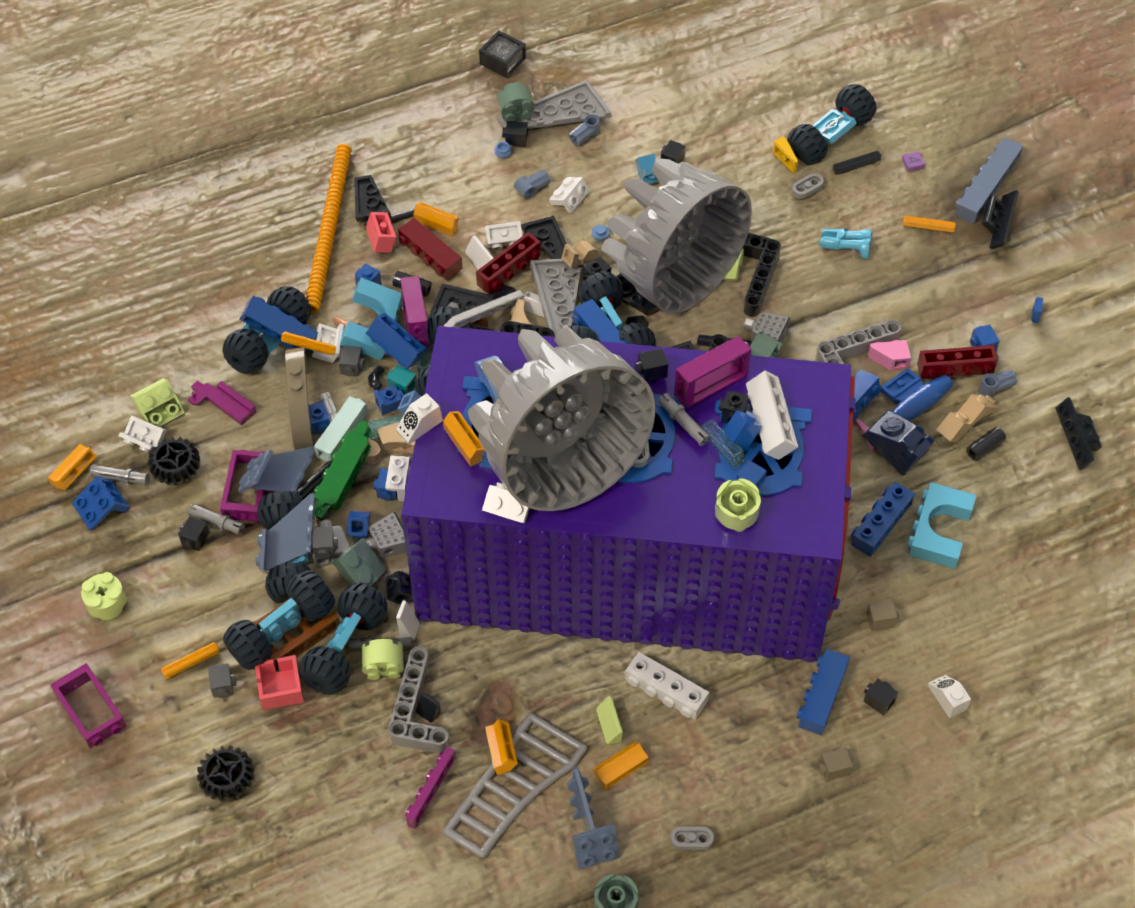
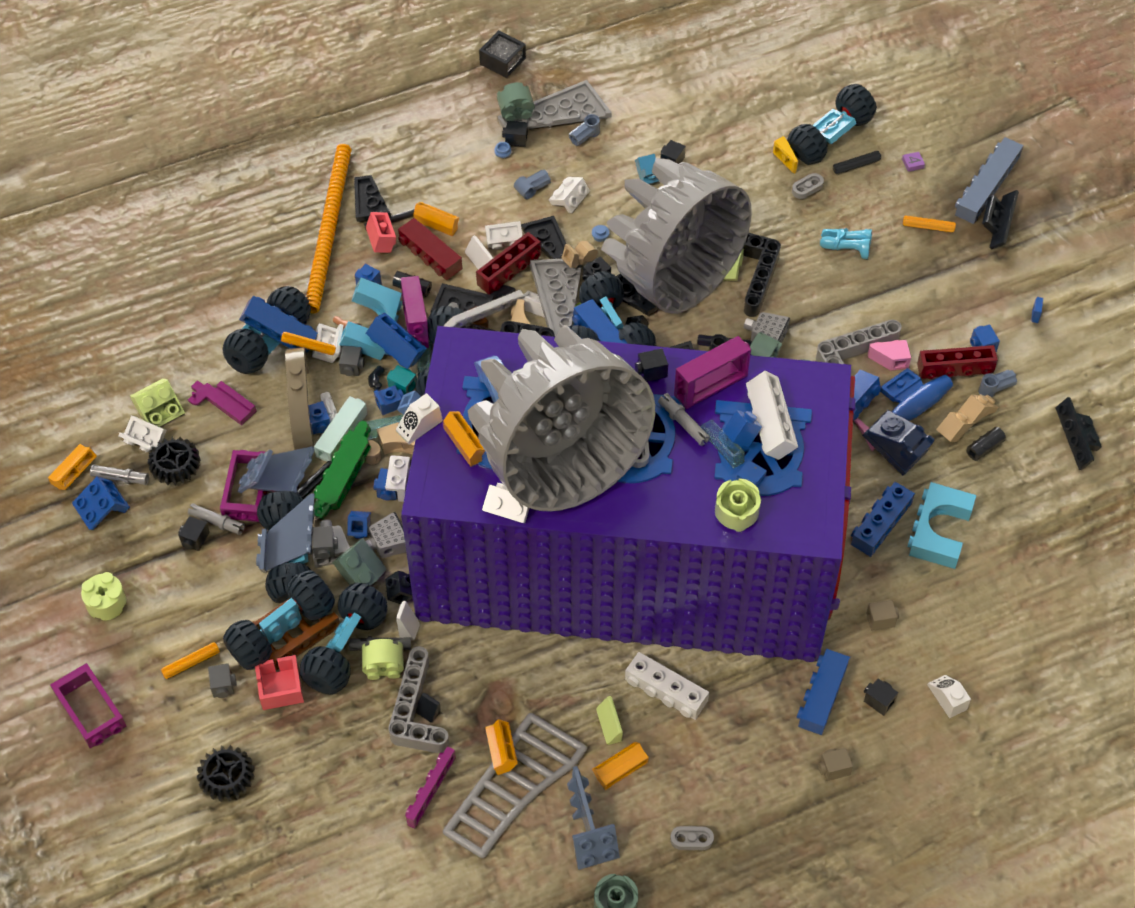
(731, 403): black brick -> none

